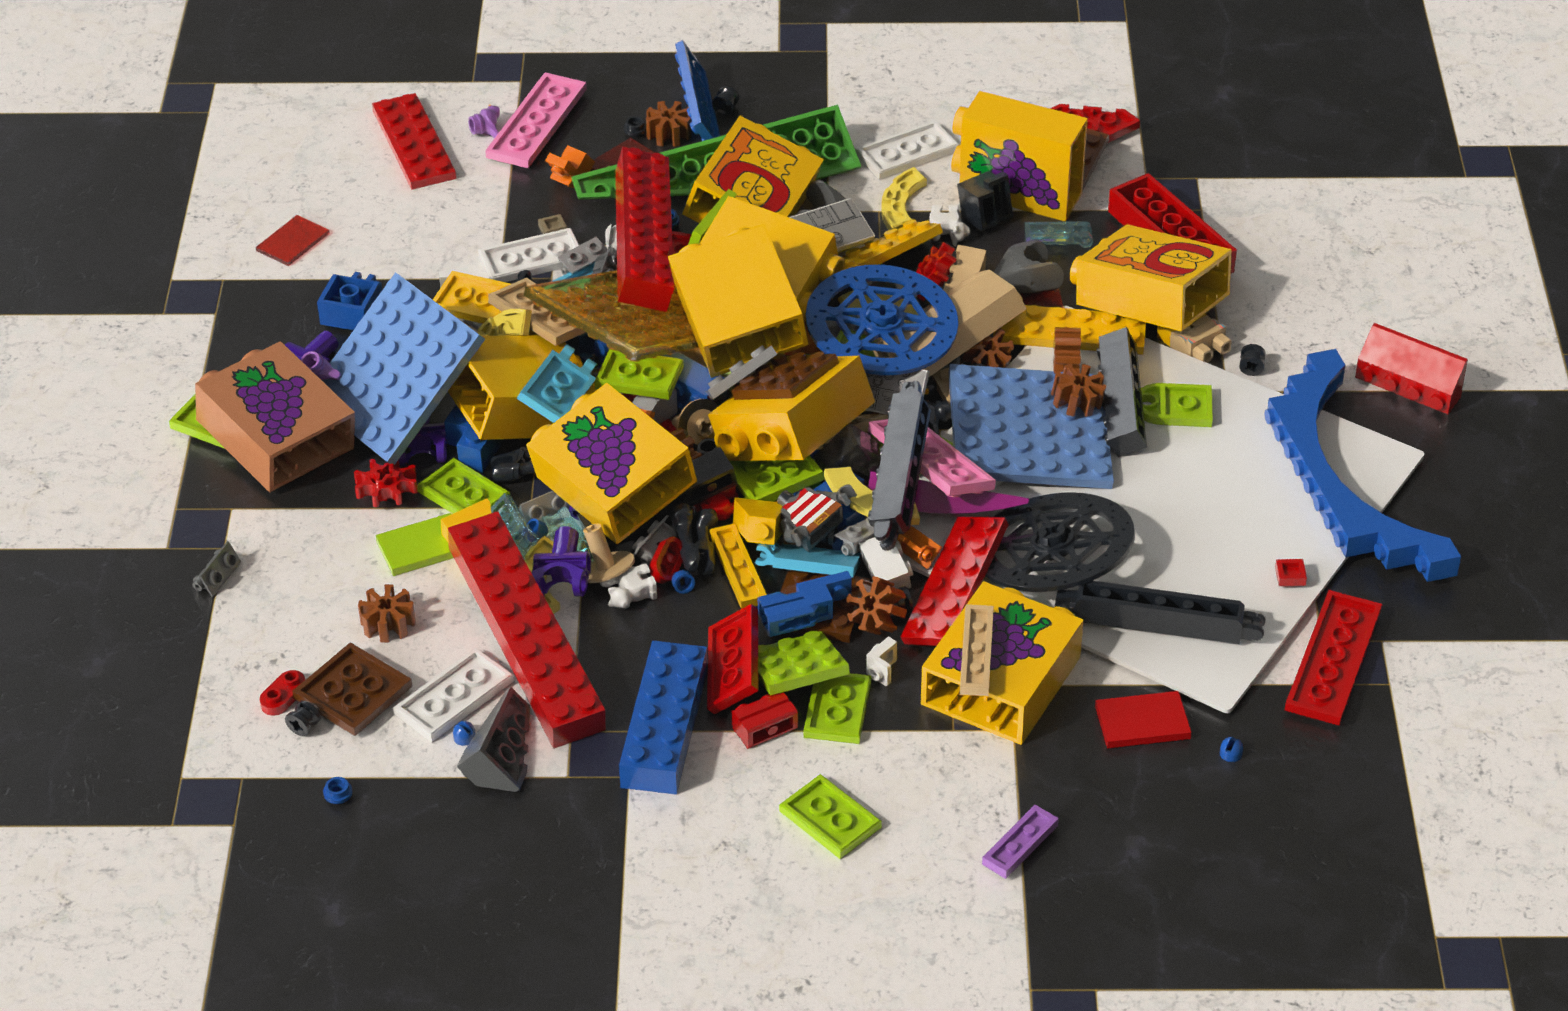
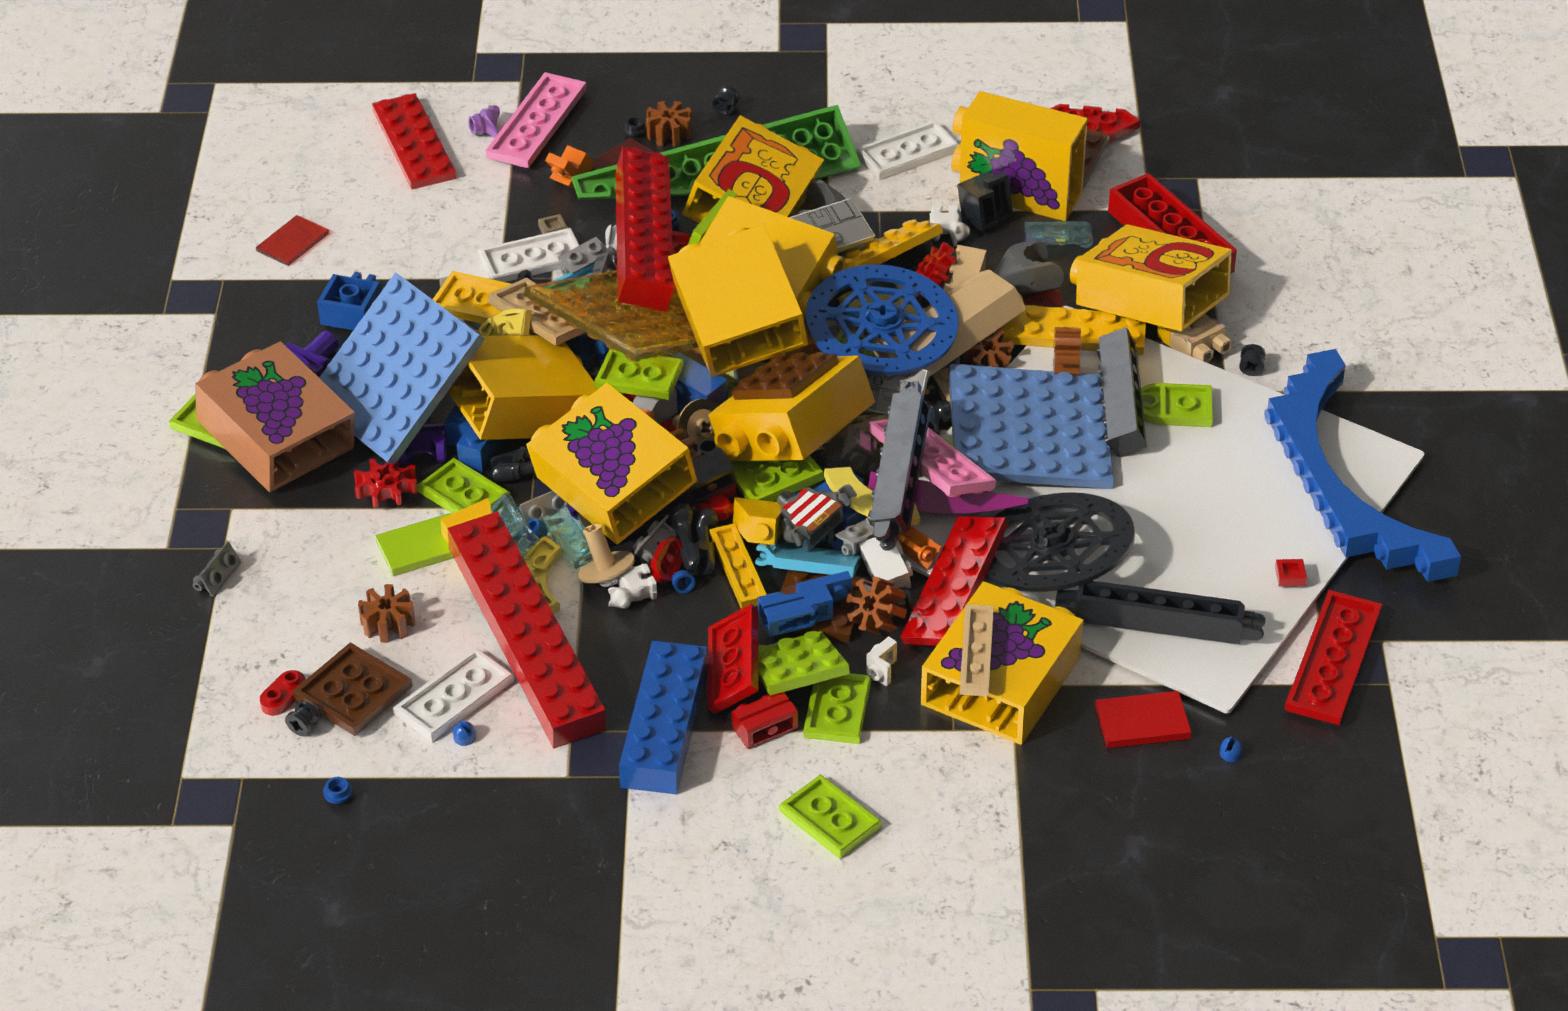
(320, 366): medium lavender animal -> none
(499, 746): dark grey wedge -> none
(557, 384): medium azure tile -> none
(563, 563): dark purple connector -> none
(697, 93): blue plate -> none
(739, 371): light grey plate -> none
(897, 195): light yellow tile -> none
(1020, 841): medium lavender plate -> none
(1078, 390): dark orange gear -> none
(1411, 368): slope -> none

